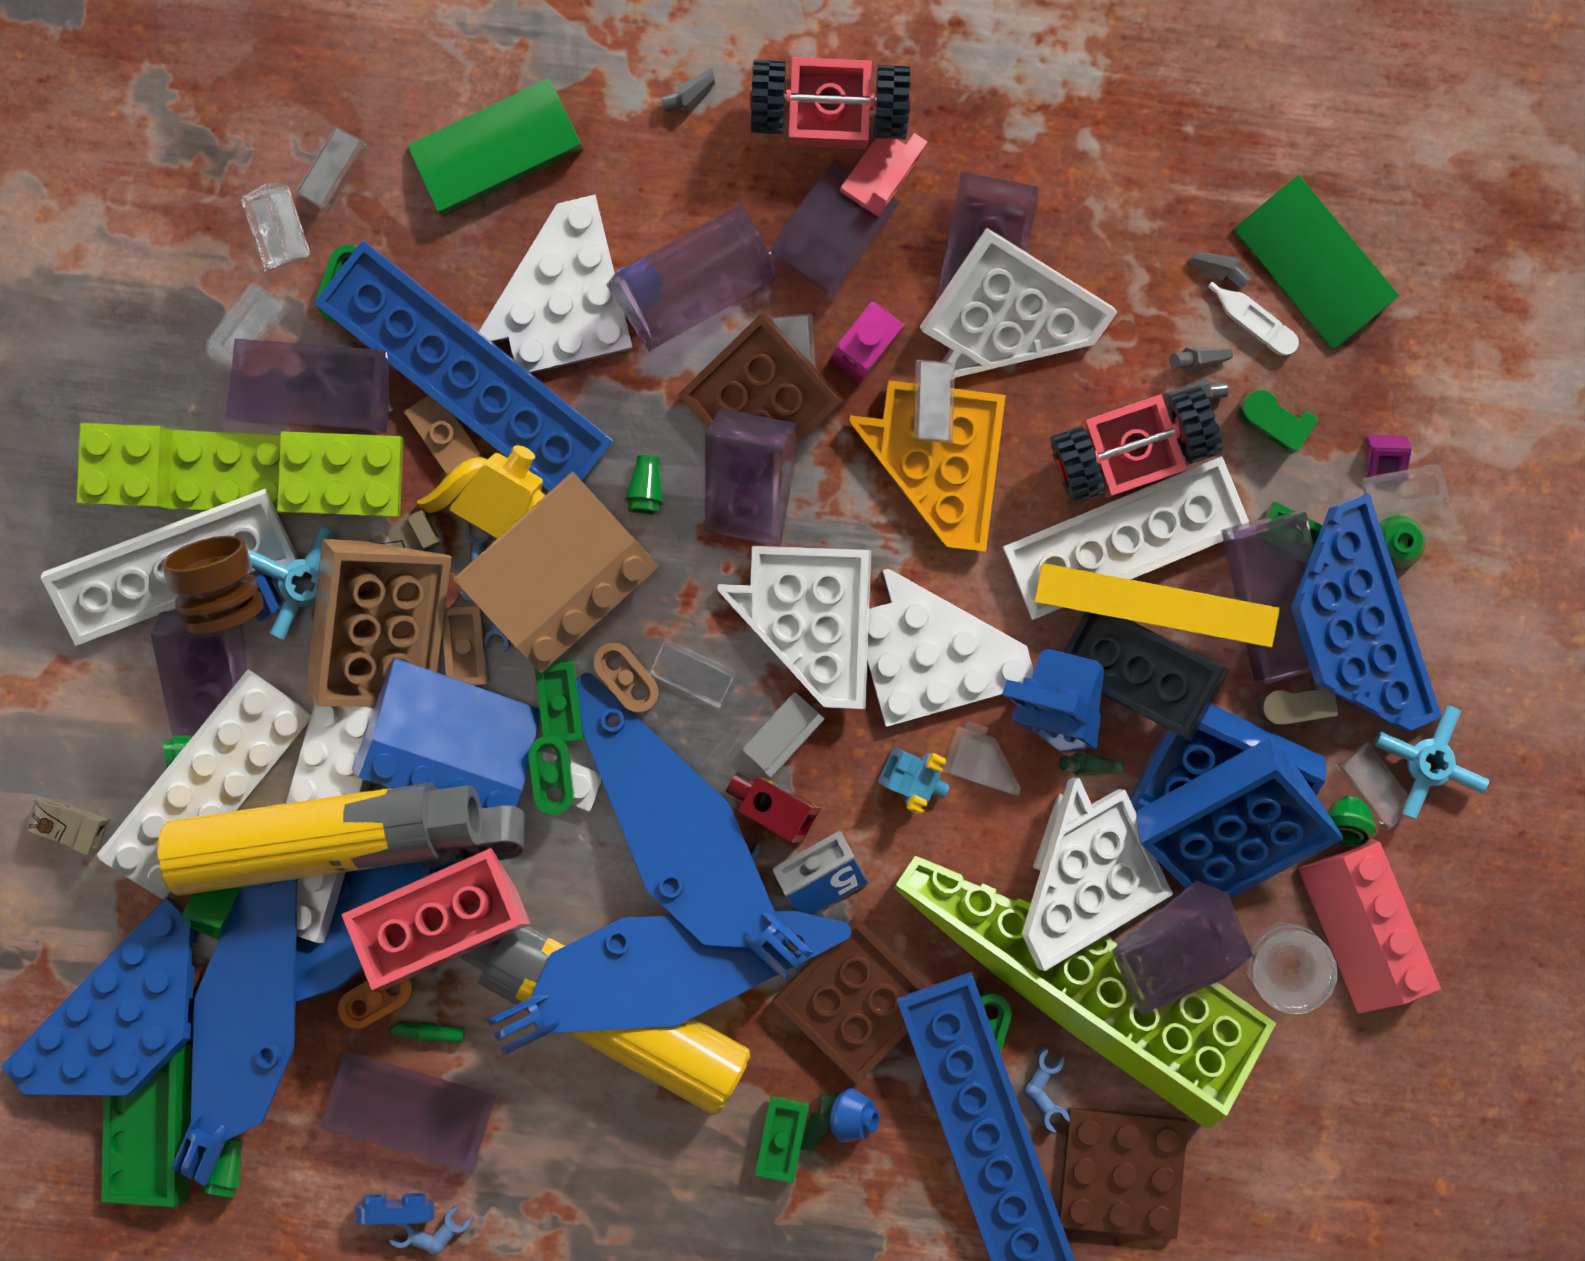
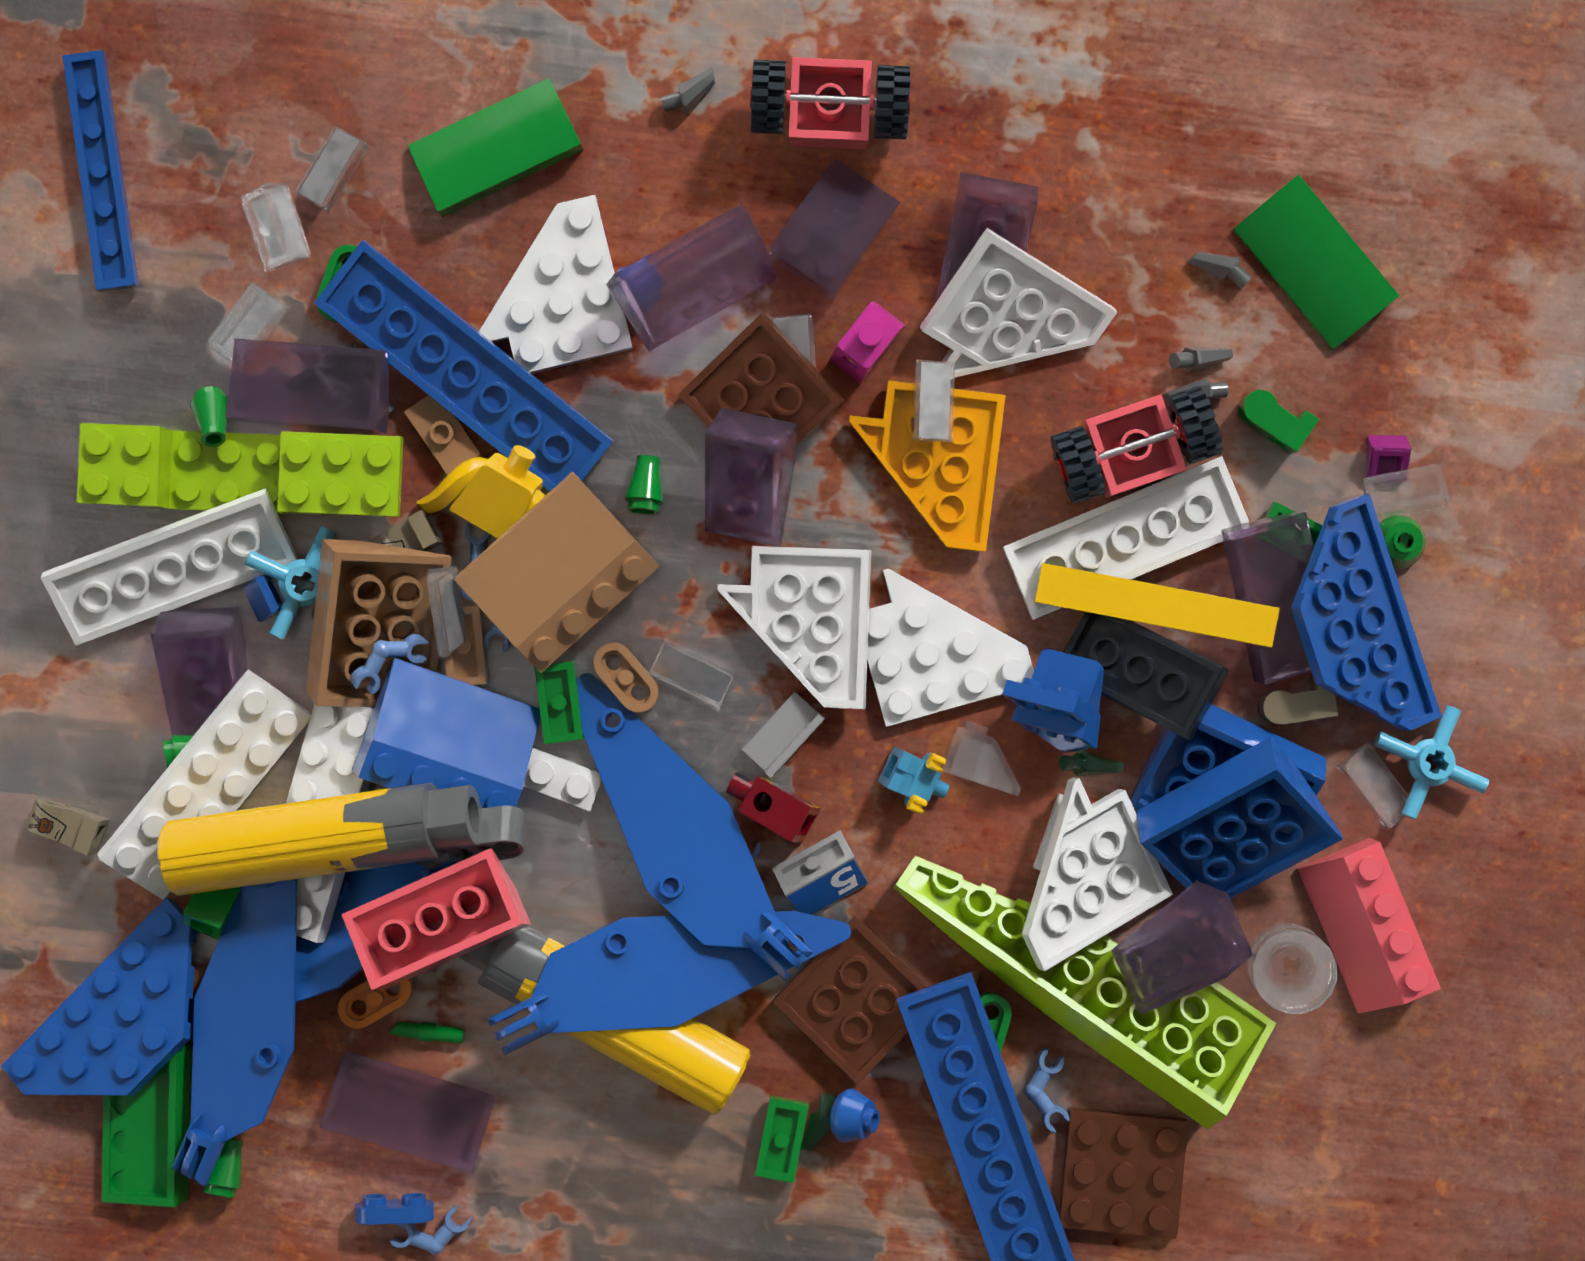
(100, 171): none -> blue plate
(209, 411): none -> green cone
(213, 584): reddish brown wheel -> none
(382, 650): none -> medium blue arm
(447, 609): none -> slope
(551, 774): green plate -> none
(882, 172): coral panel -> none
(1257, 321): white piece -> none
(1353, 820): green cone -> none

